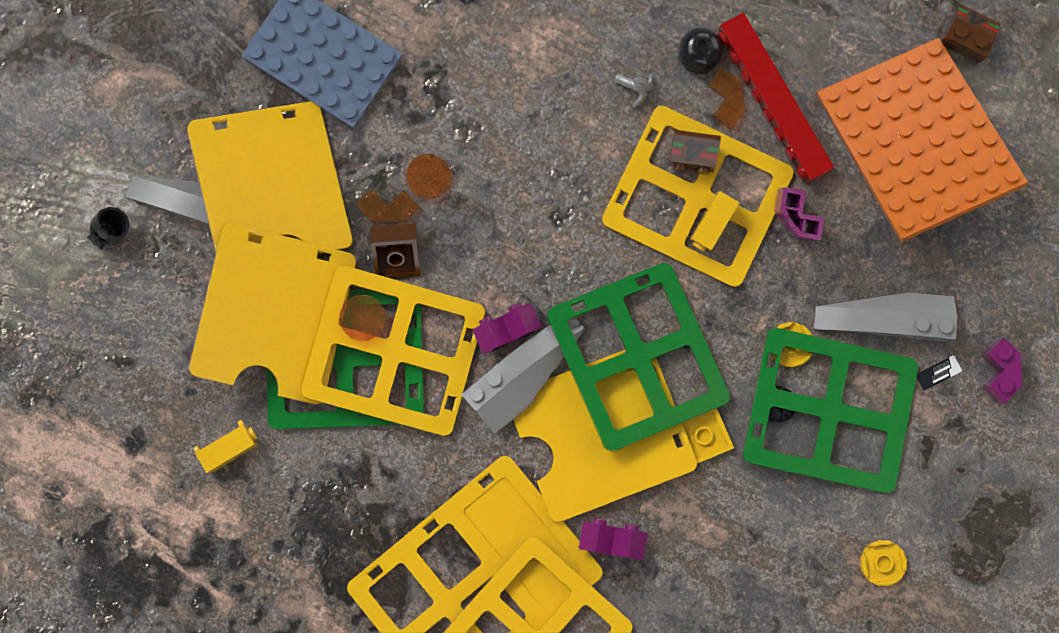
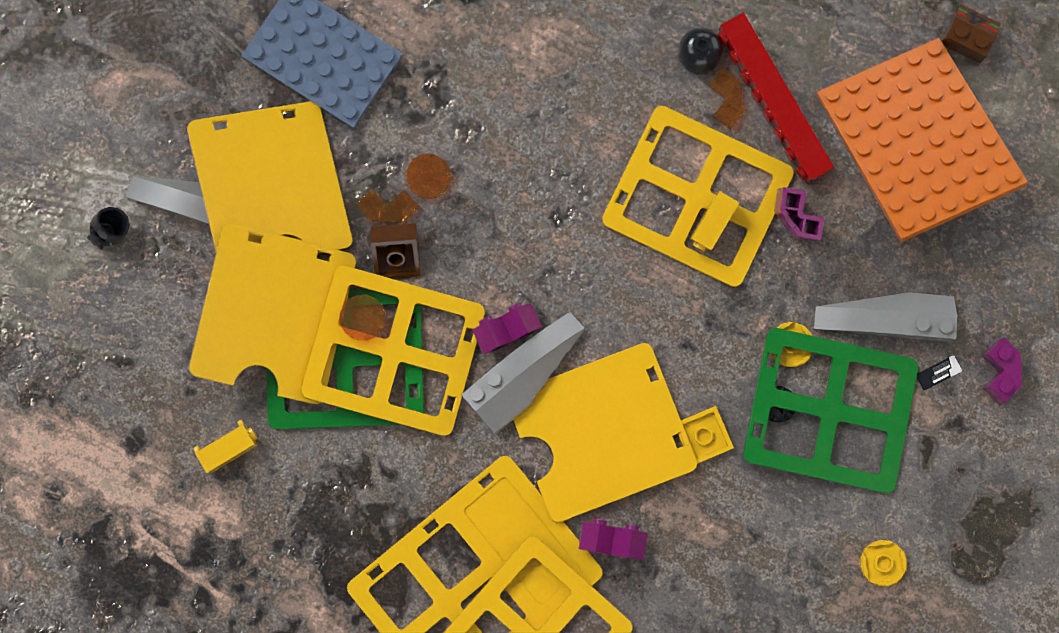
(638, 357): green window -> none
(639, 84): light grey plant -> none
(694, 151): reddish brown slope -> none

